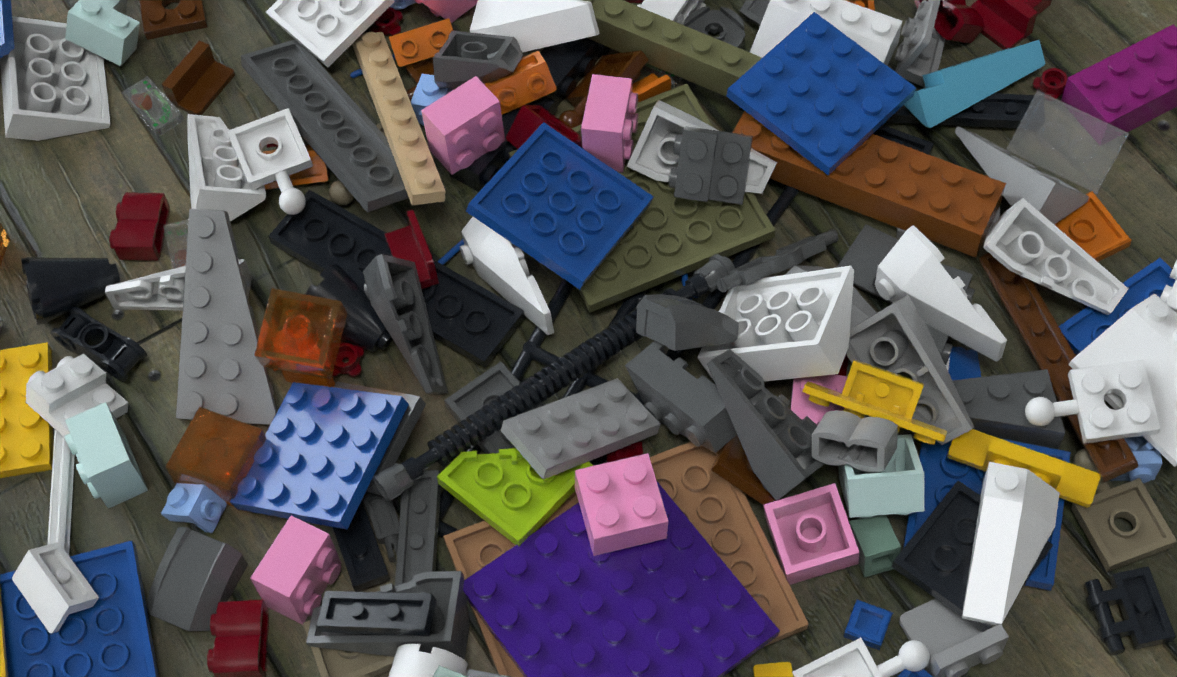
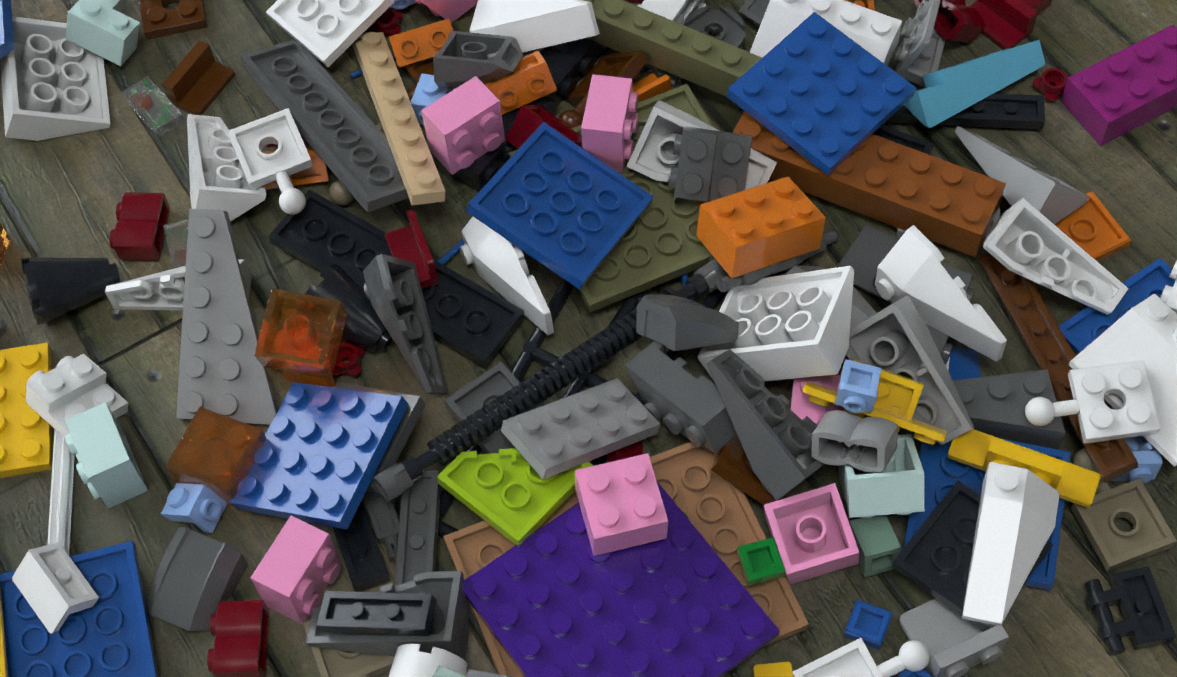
(99, 343): black piece -> none
(760, 226): none -> orange brick
(760, 561): none -> green plate
(858, 387): none -> light blue bracket
(1067, 142): clear tile -> none

